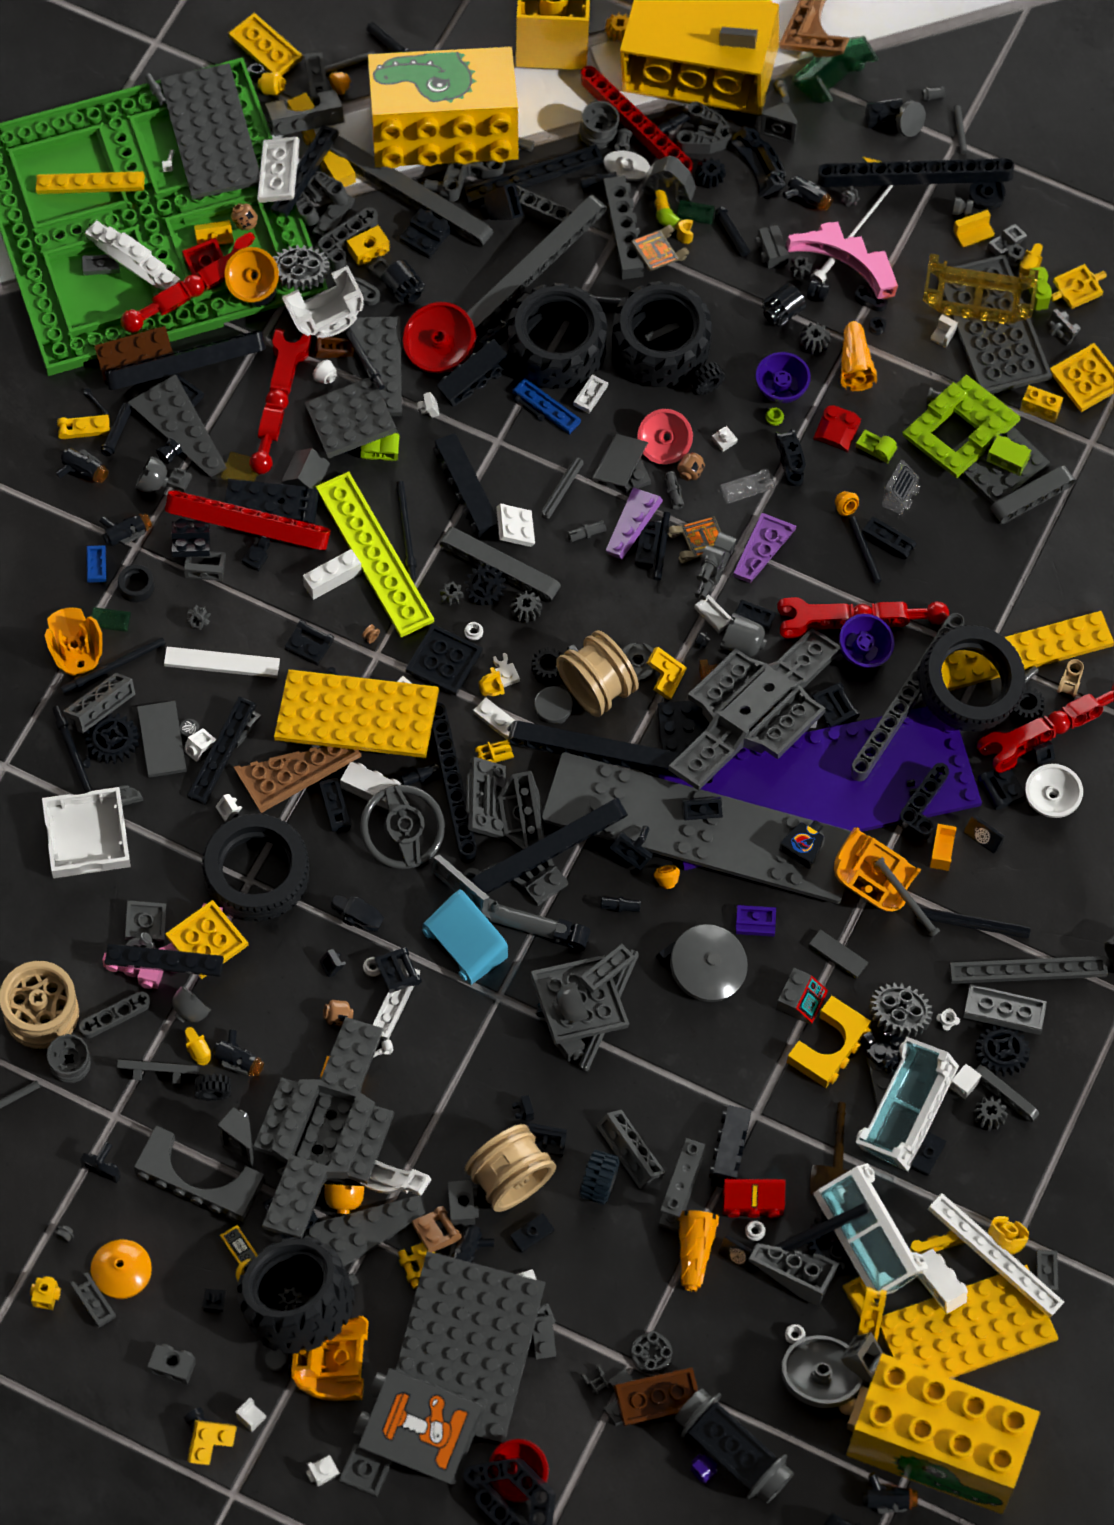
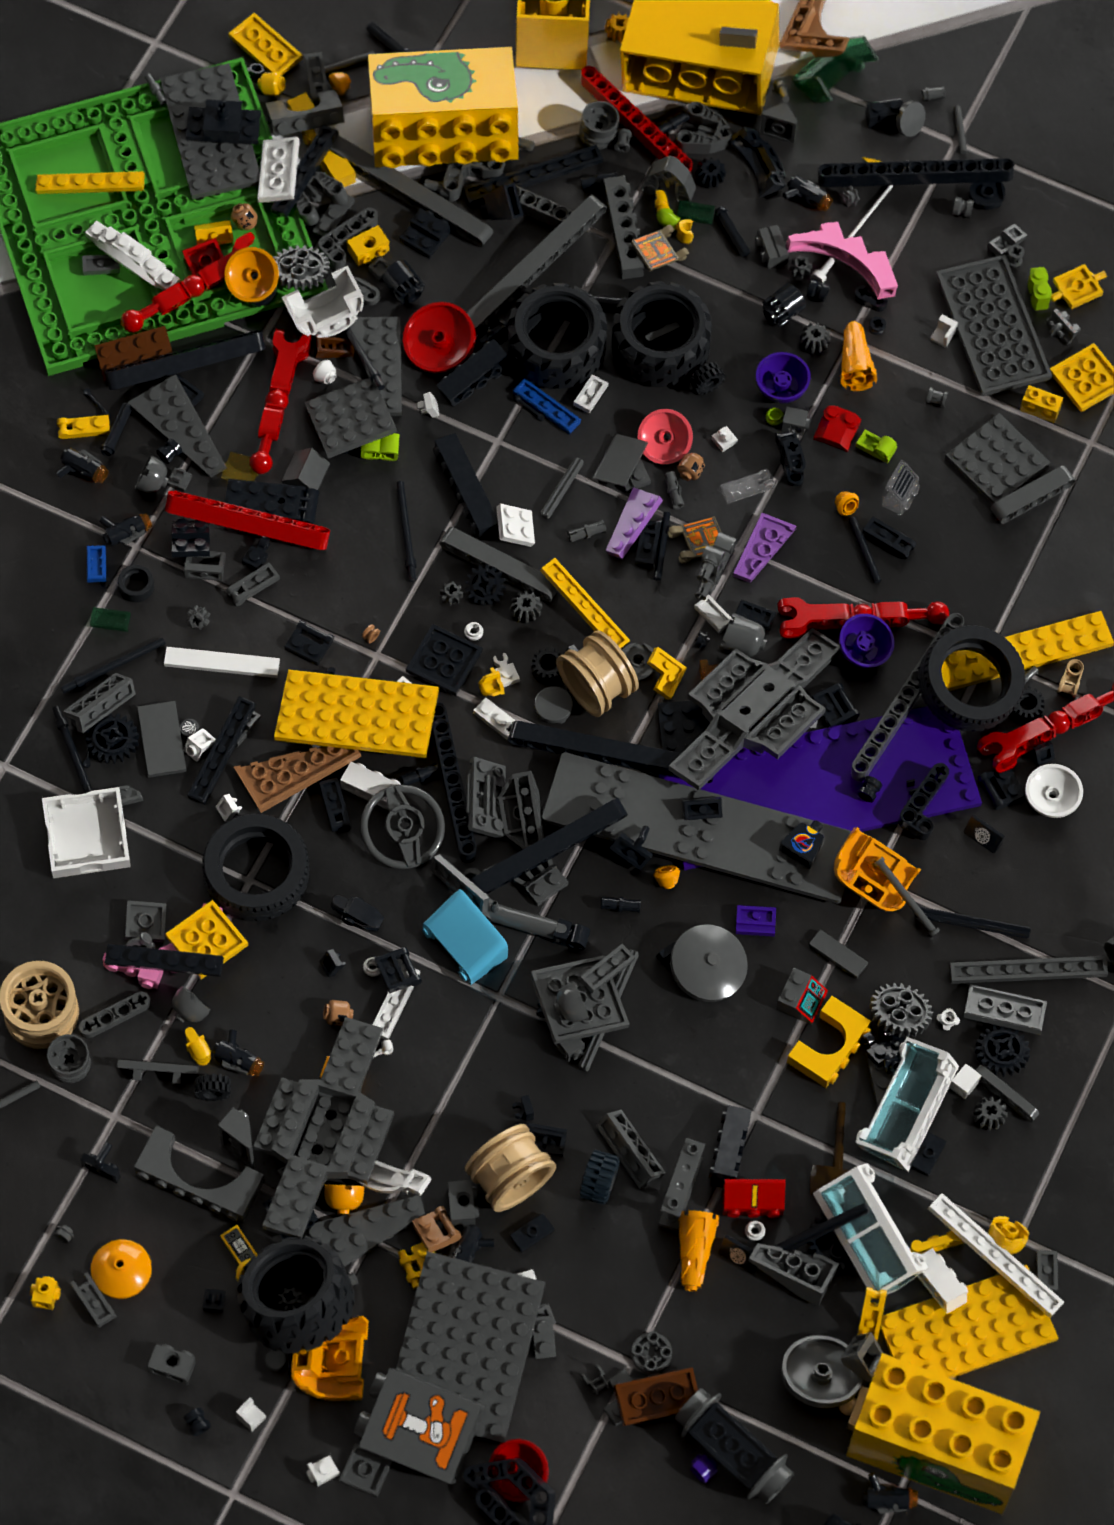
(74, 640): light orange piece -> none
(167, 165): white hand -> none
(205, 1436): yellow plate -> none
(223, 123): none -> black brick
(253, 584): none -> dark grey plate
(332, 574): white brick -> none
(375, 553): neon yellow plate -> none
(497, 751): yellow arm -> none
(582, 602): none -> yellow plate
(627, 164): white piece -> none
(794, 1328): white plate -> none
(796, 420): none -> dark grey brick
(856, 1292): yellow tile -> none
(870, 787): none -> black wheel
(943, 847): light orange panel -> none
(973, 228): yellow panel -> none
(974, 406): lime piece -> none
(980, 281): clear yellow windscreen -> none
(1008, 455): lime brick -> none
(1031, 259): yellow arm -> none

